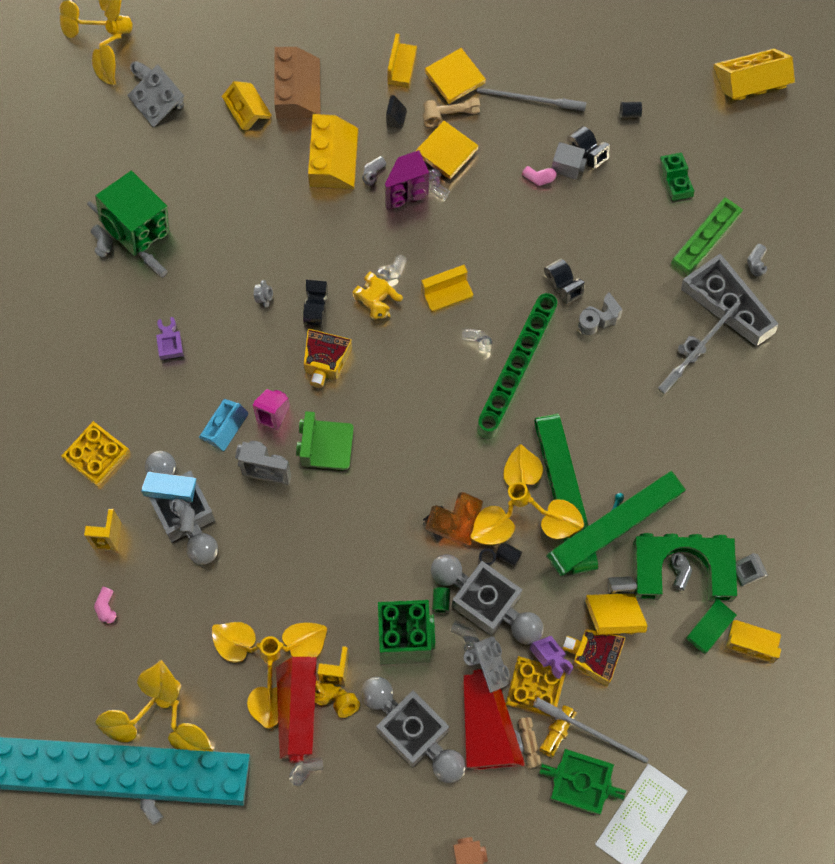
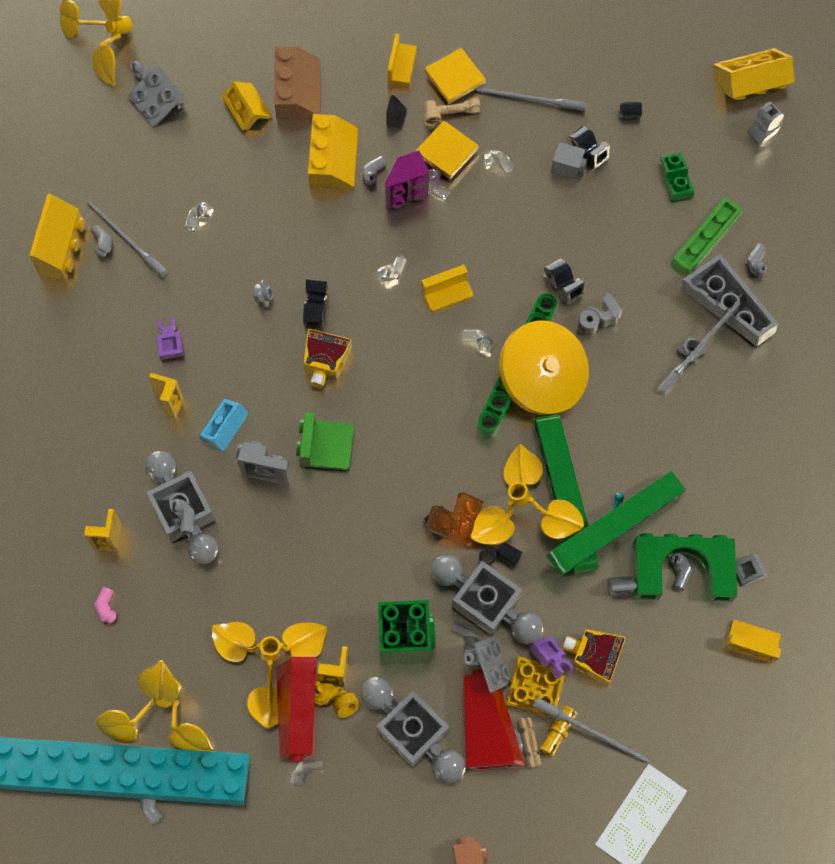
(56, 238): none -> yellow slope
(95, 454): yellow tile -> none
(132, 213): green brick -> none
(169, 391): none -> yellow panel
(169, 486): medium azure slope -> none
(194, 215): none -> clear arm
(271, 408): dark pink slope -> none
(374, 294): yellow animal -> none
(441, 600): green hinge -> none
(500, 158): none -> clear arm
(540, 177): bright pink arm -> none
(543, 368): none -> yellow dish
(582, 782): green plate -> none
(616, 614): yellow tile -> none
(711, 626): green slope -> none
(767, 123): none -> light grey leg

